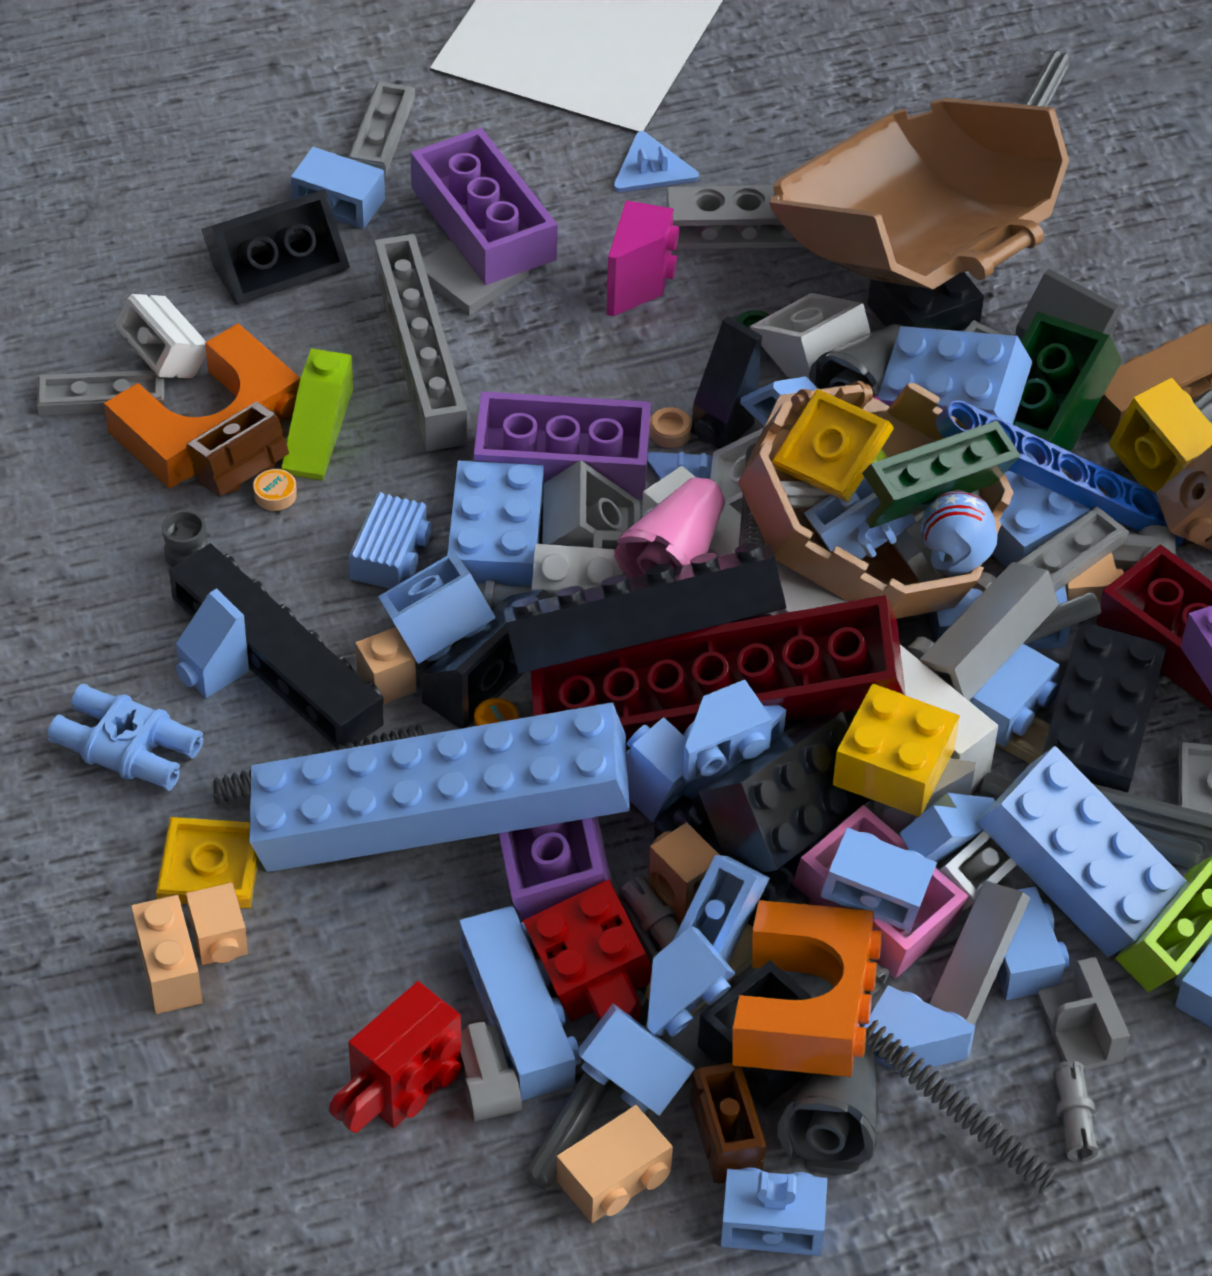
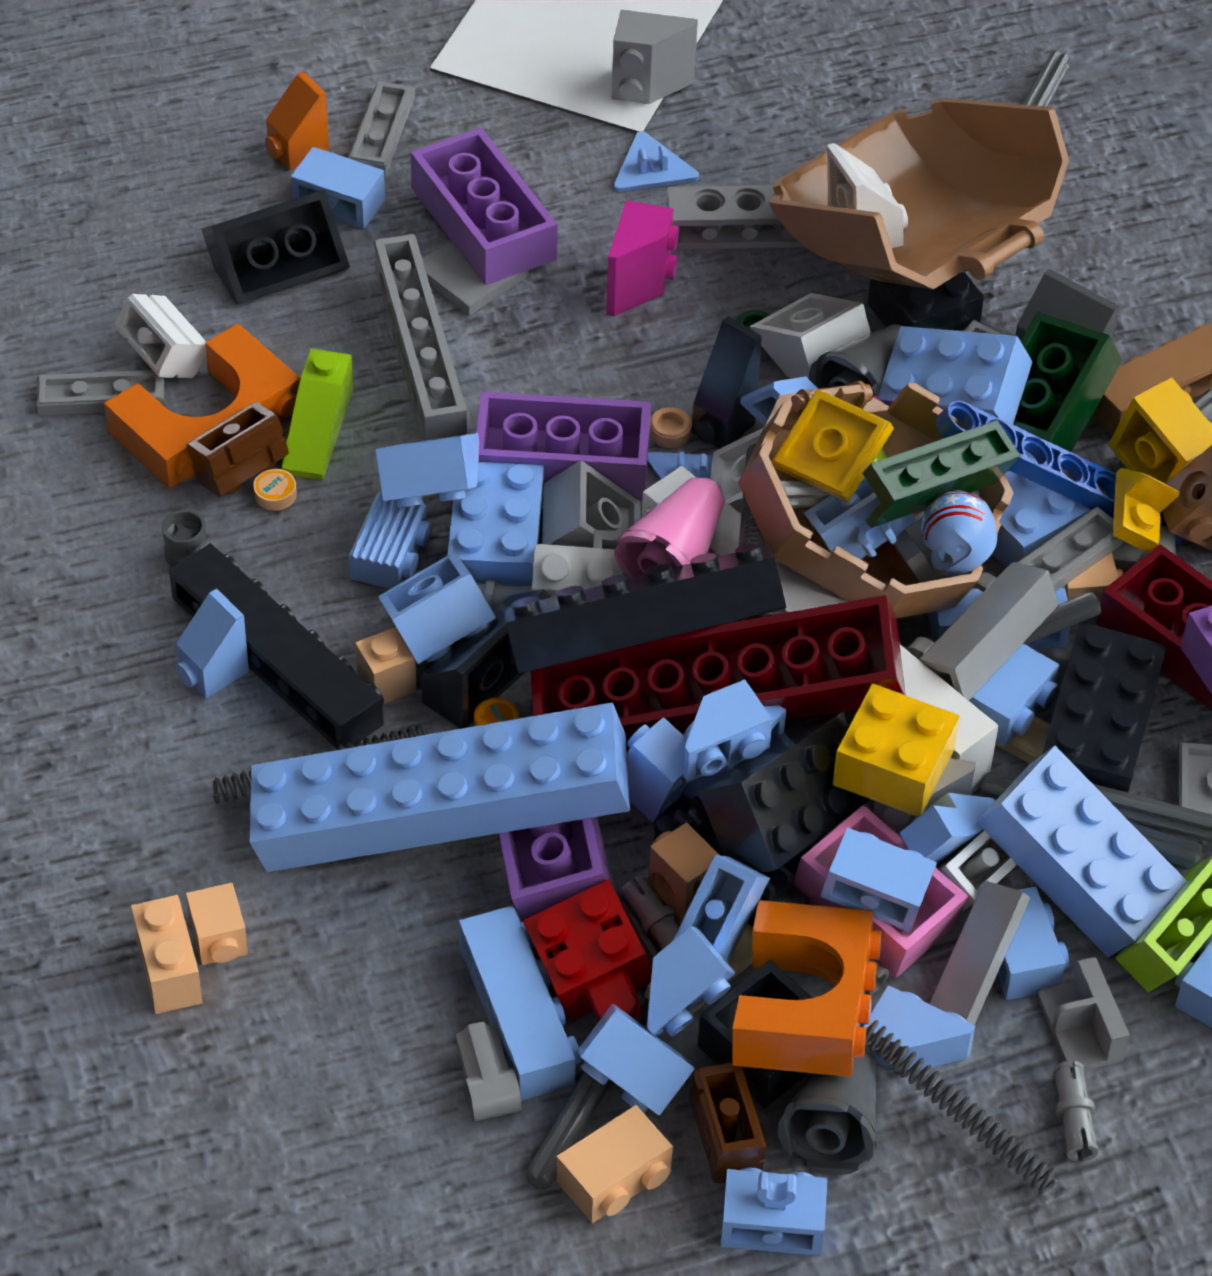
(125, 736): light blue pin -> none
(207, 855): yellow tile -> none
(298, 122): none -> orange slope
(400, 1060): red brick -> none
(428, 468): none -> light blue slope
(652, 56): none -> light grey slope
(859, 187): none -> white slope
(1138, 508): none -> yellow slope

